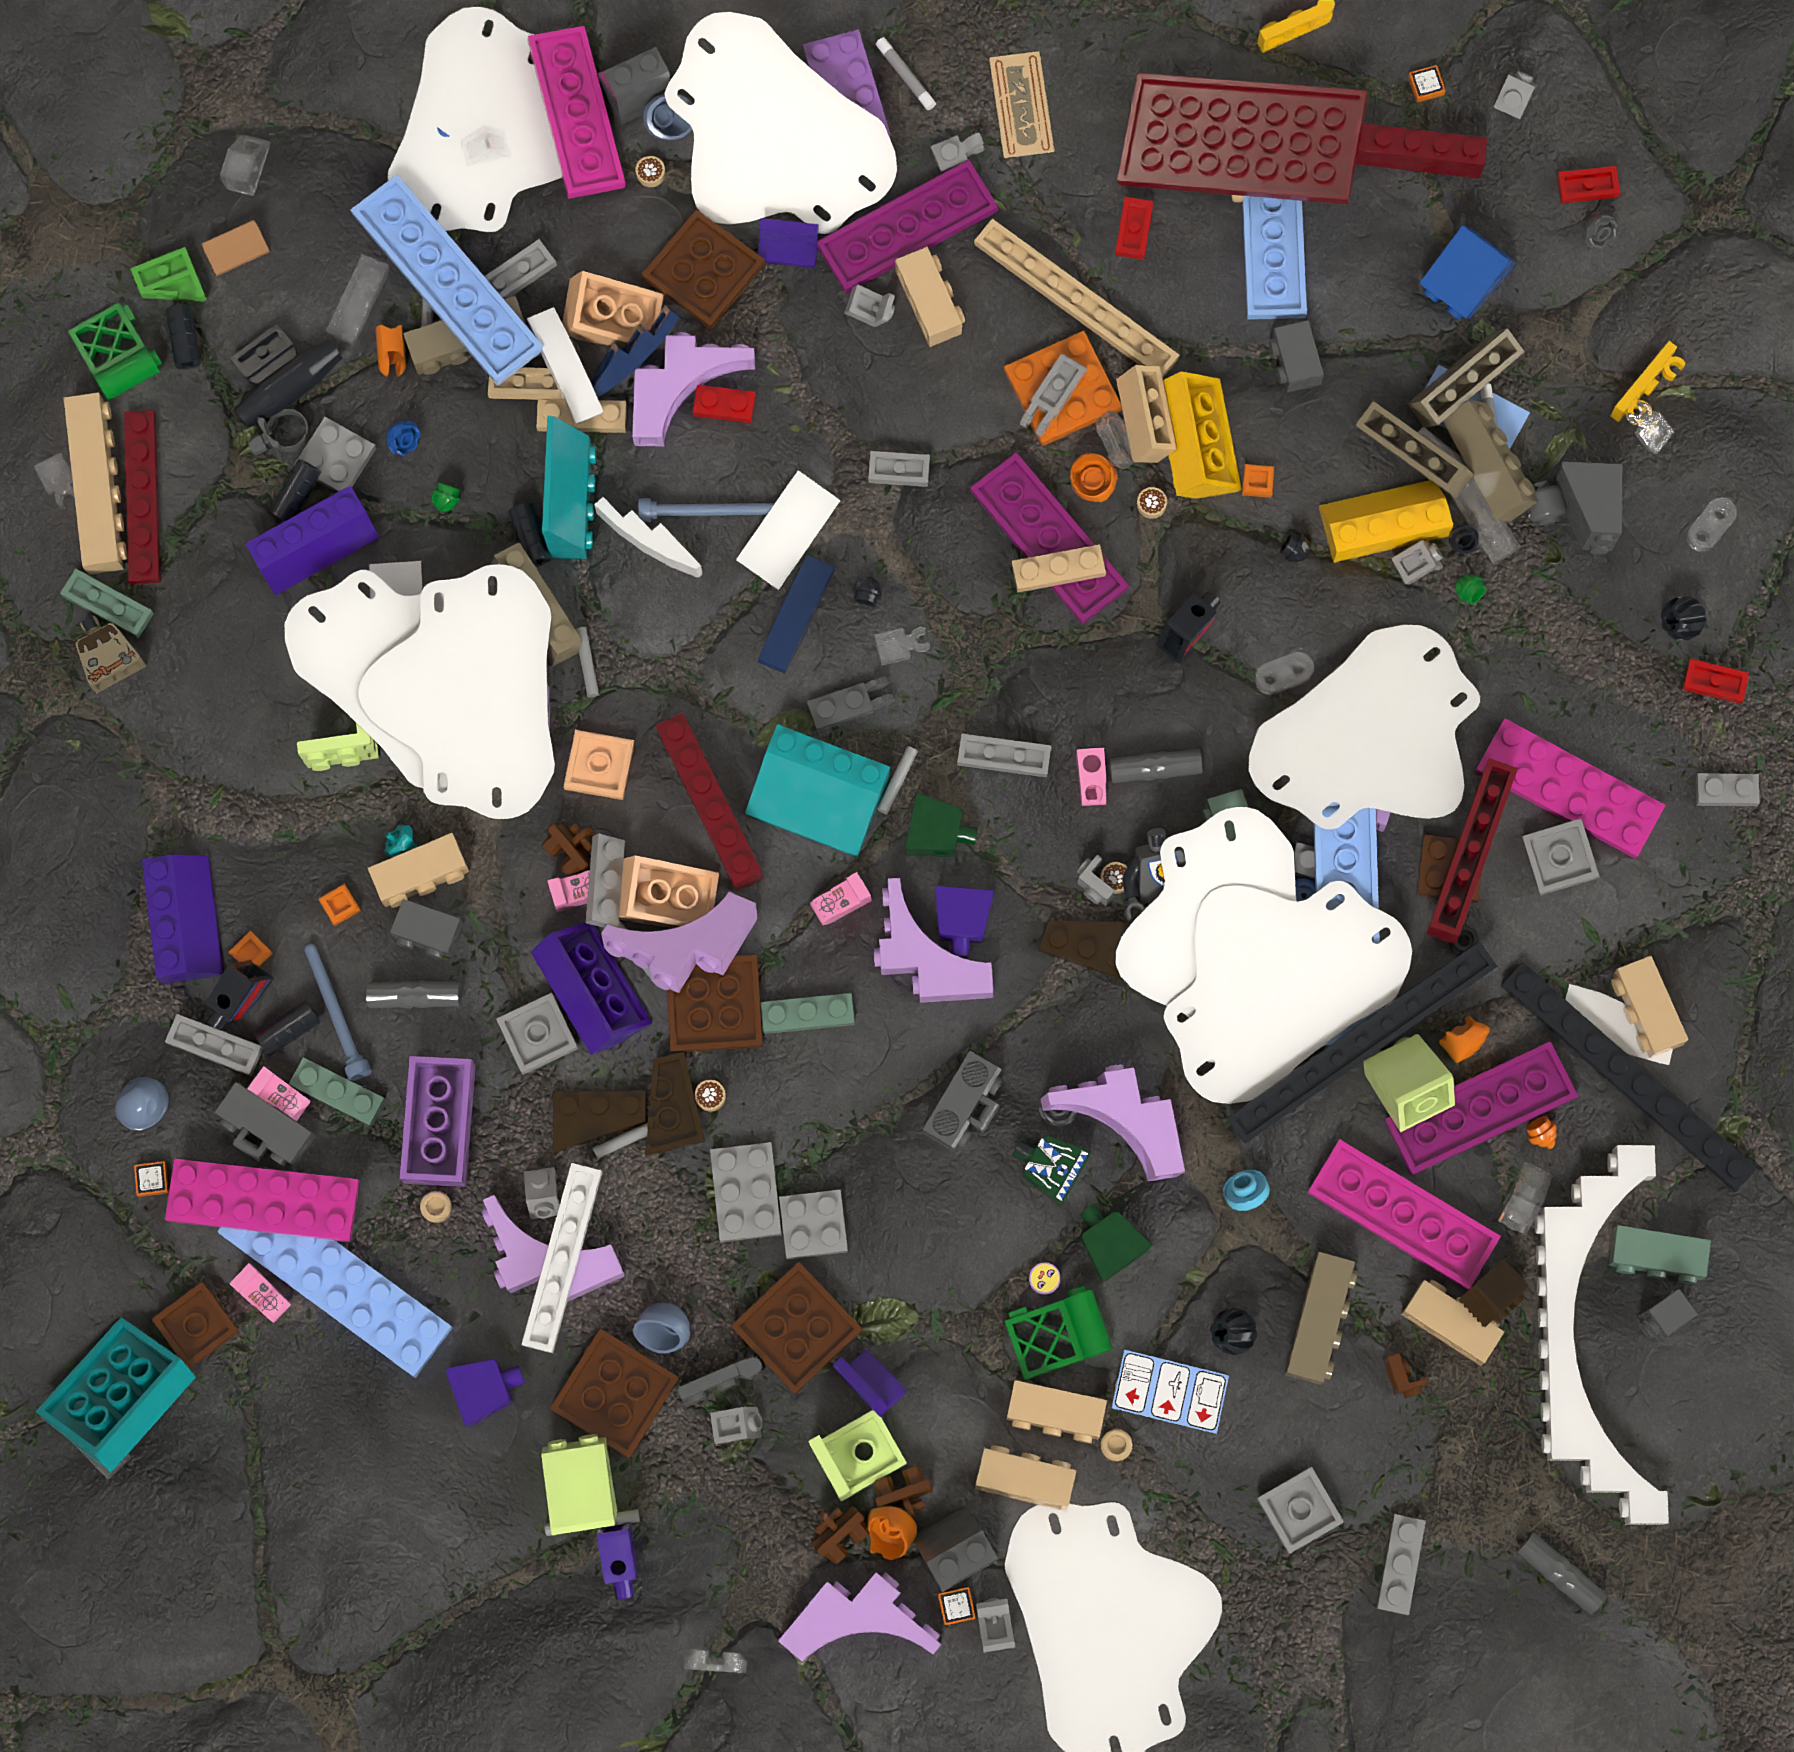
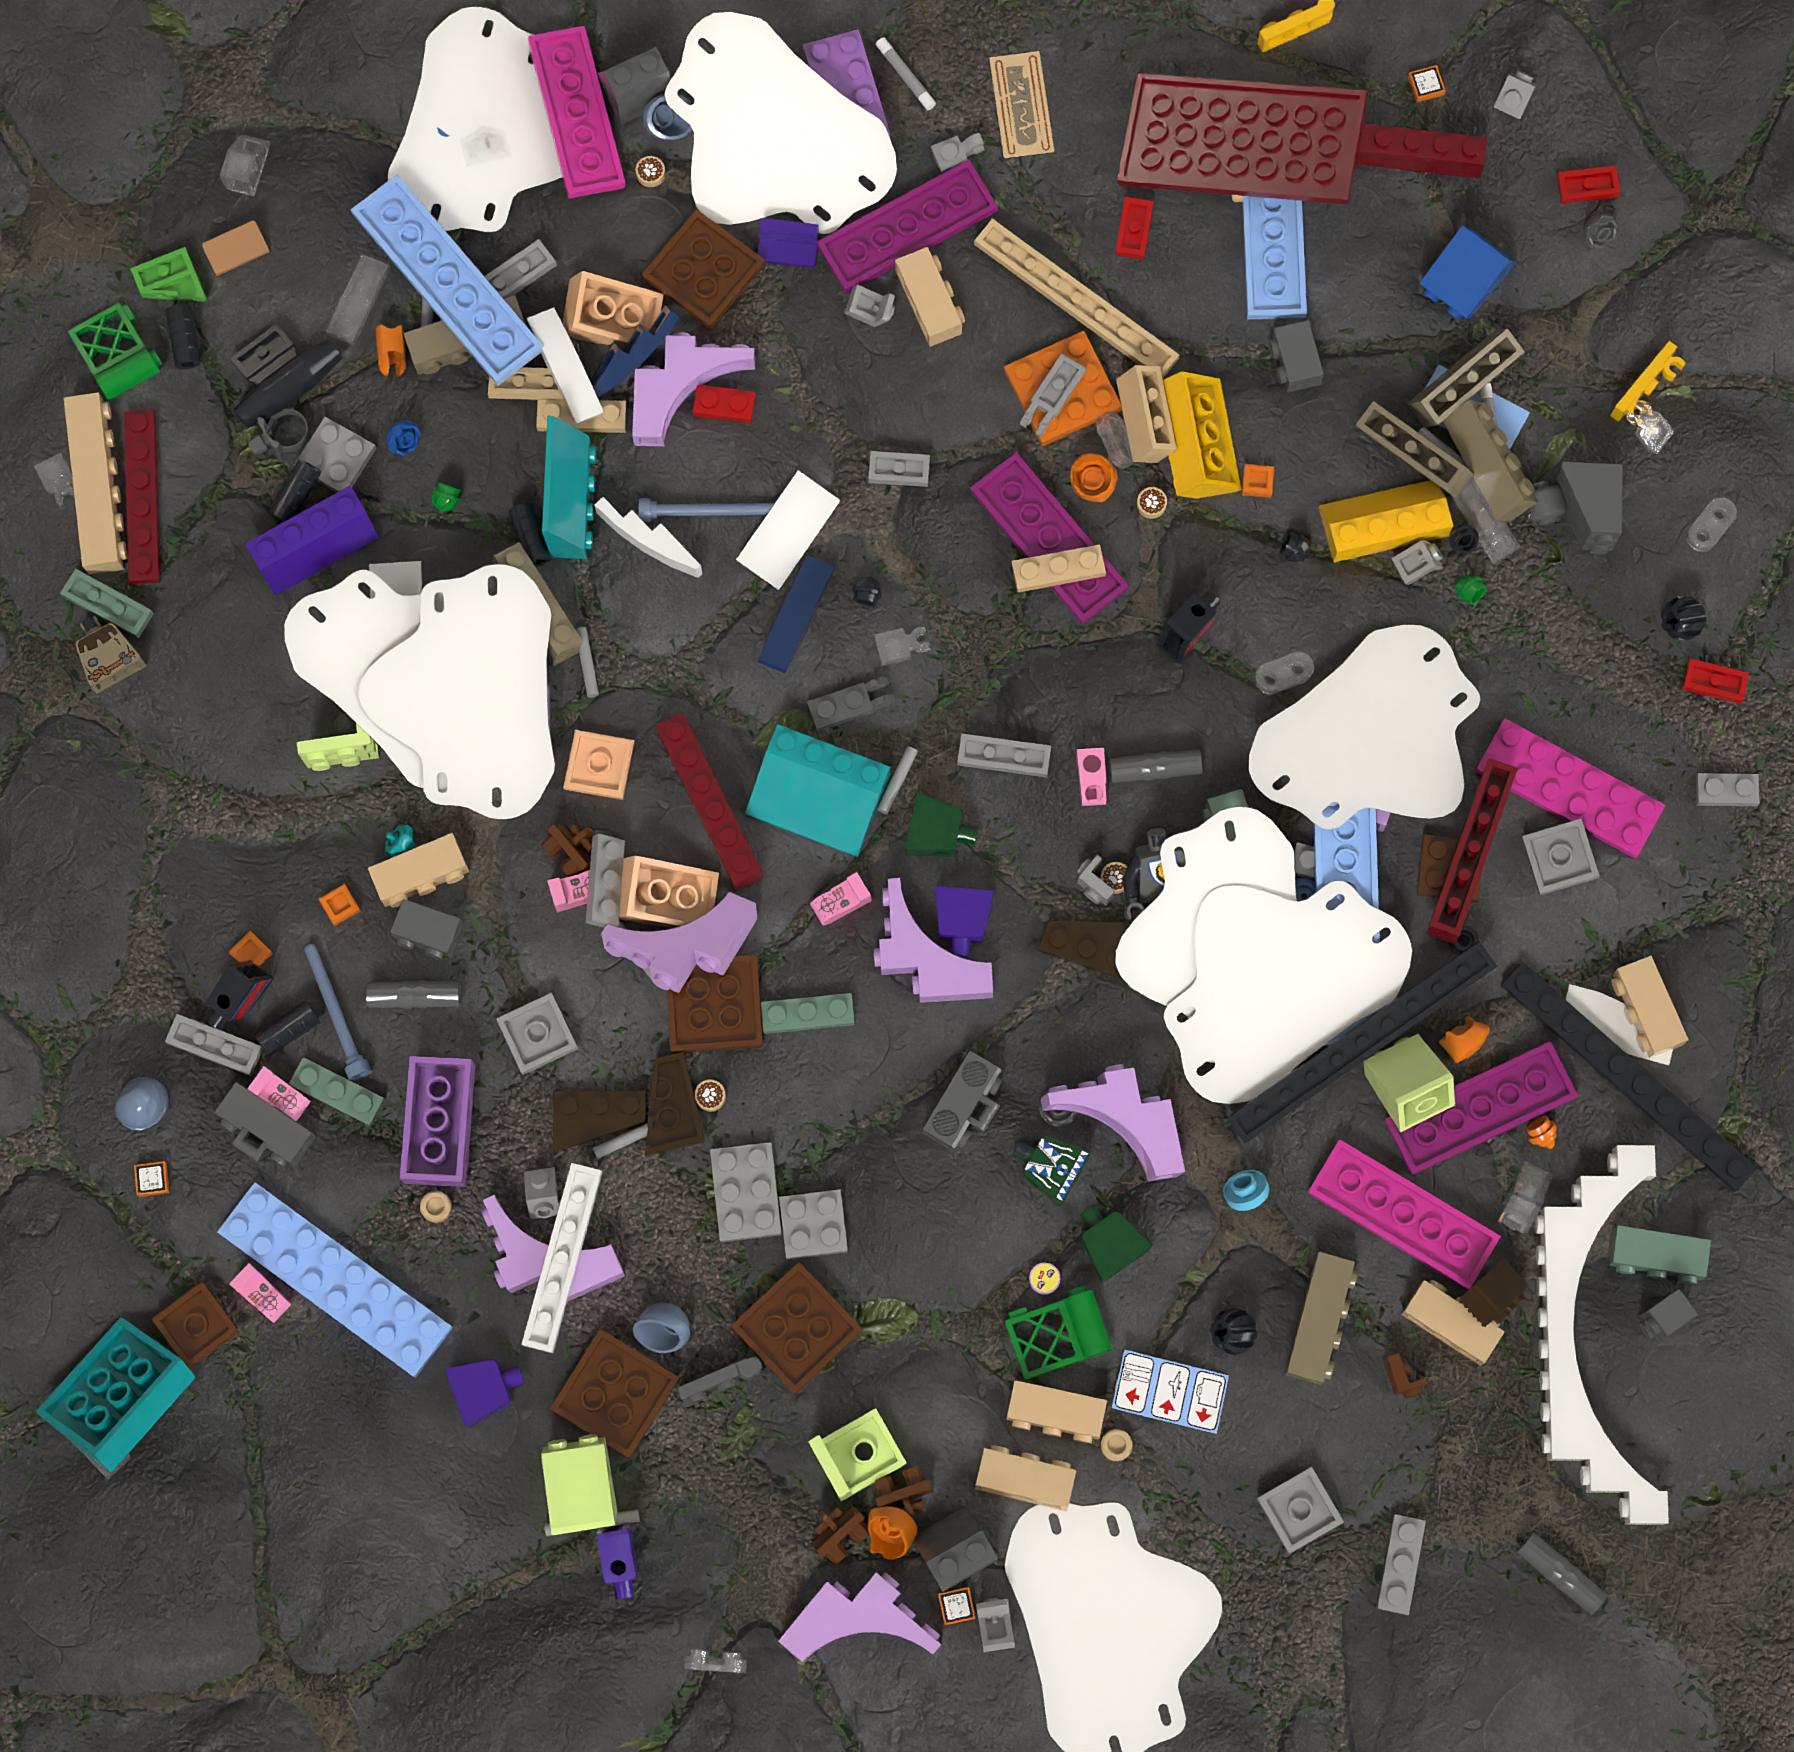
(182, 918): dark purple slope -> none
(262, 1200): dark pink plate -> none
(590, 987): dark purple slope -> none
(736, 1424): light grey bracket -> none
(871, 1381): dark purple panel -> none

